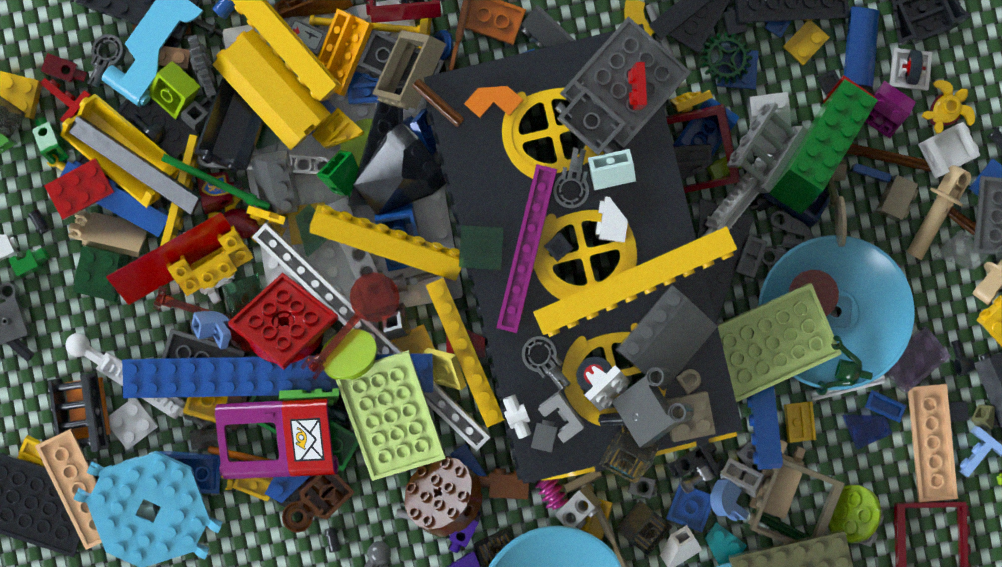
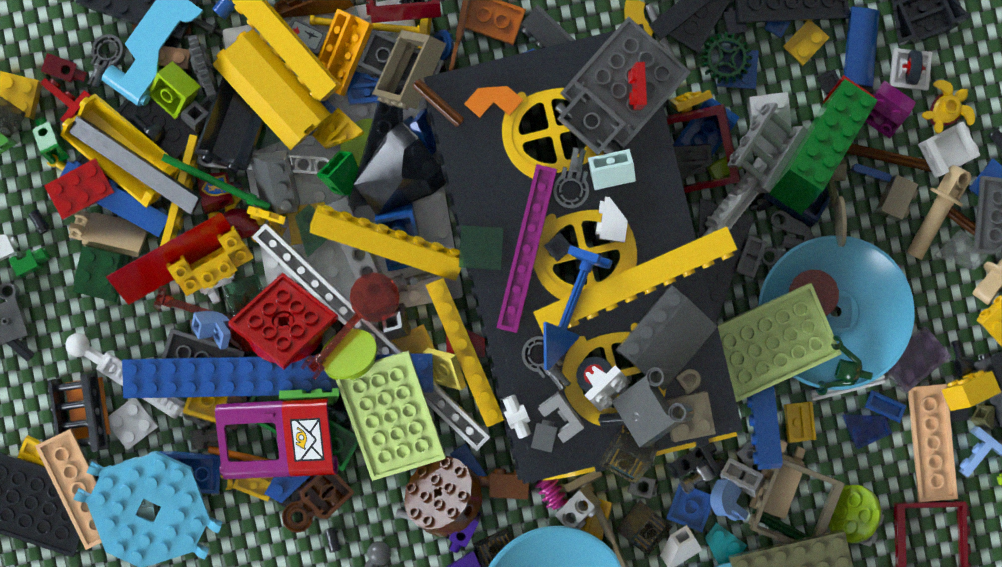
(558, 338): none -> blue piece
(970, 390): none -> yellow brick

